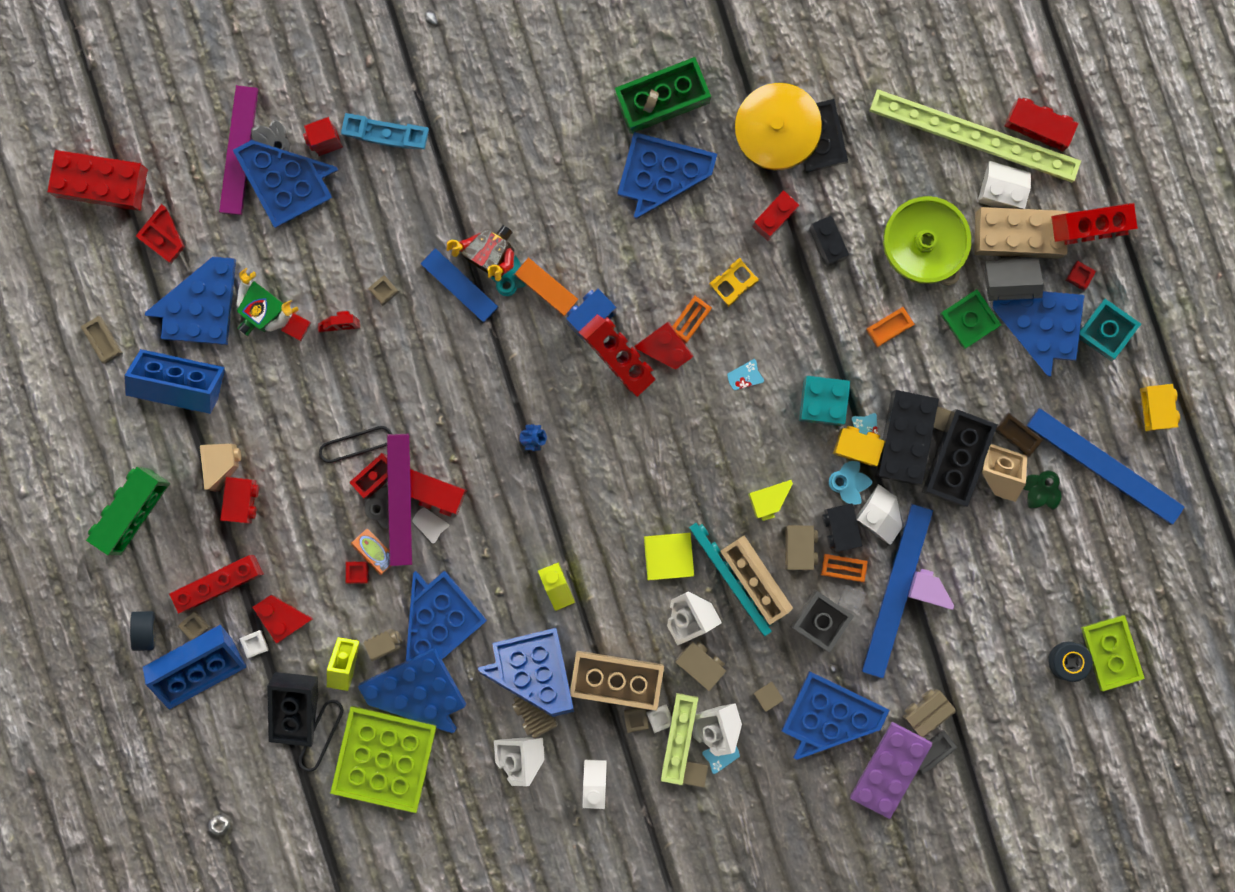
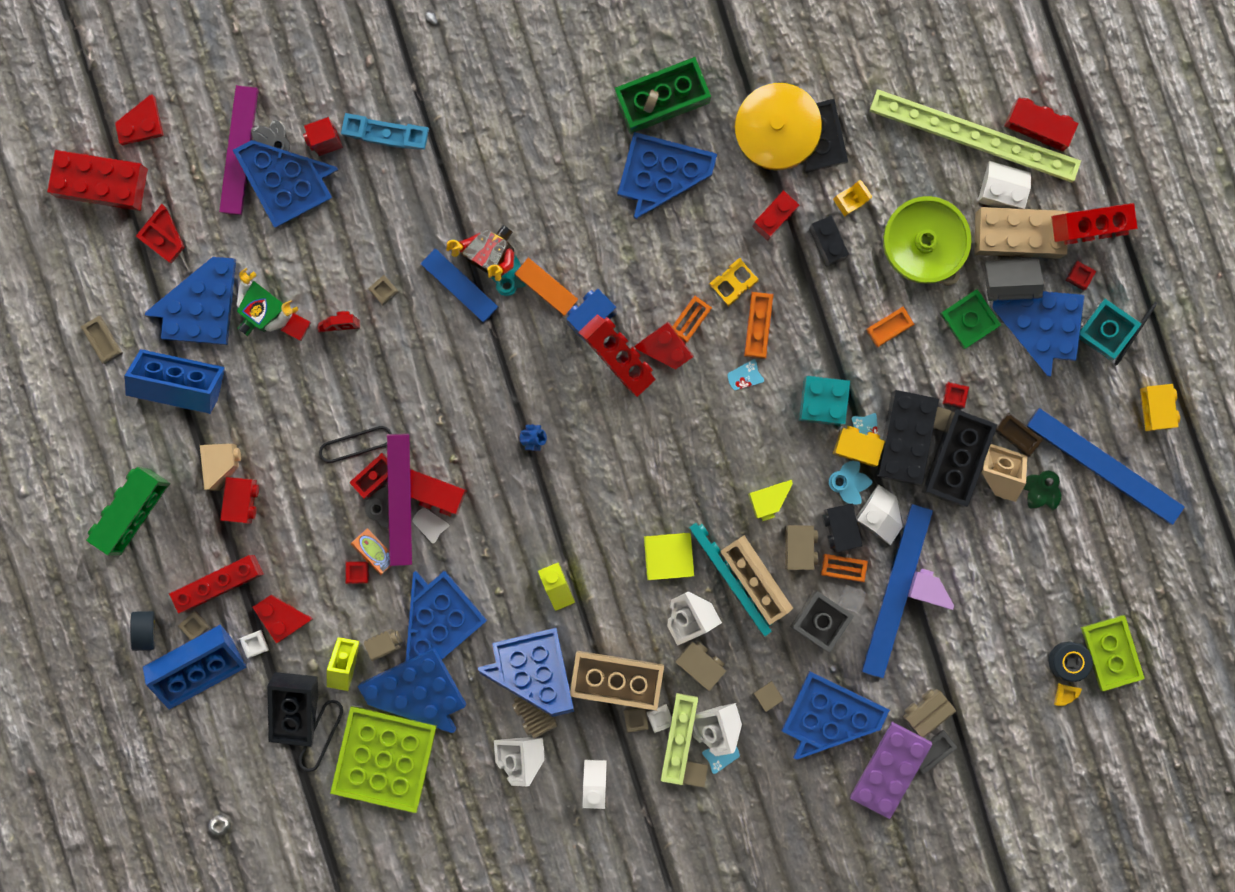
(140, 123): none -> red wing
(758, 325): none -> orange tile
(852, 198): none -> yellow bracket
(955, 395): none -> red tile
(1066, 694): none -> yellow tile
(1135, 334): none -> black piece

